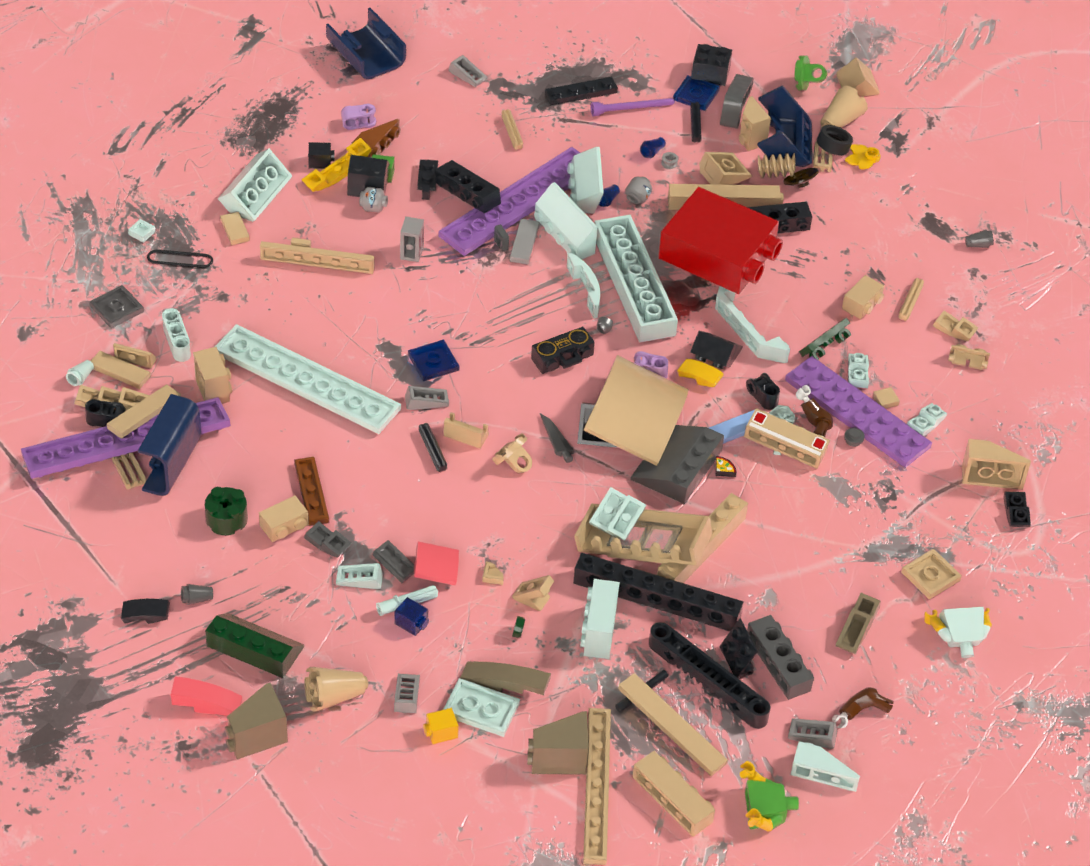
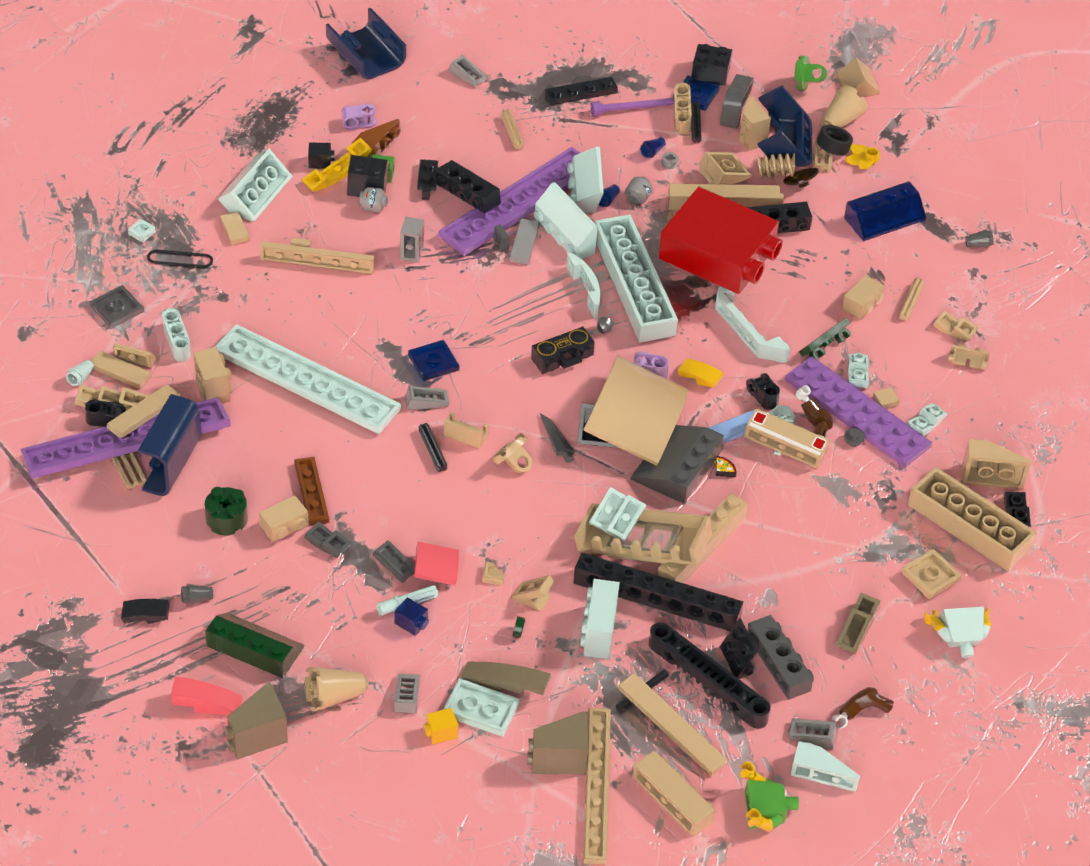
(369, 581): light aqua slope -> none
(682, 108): none -> tan beam
(715, 349): black slope -> none
(885, 211): none -> clear blue slope
(972, 518): none -> tan brick

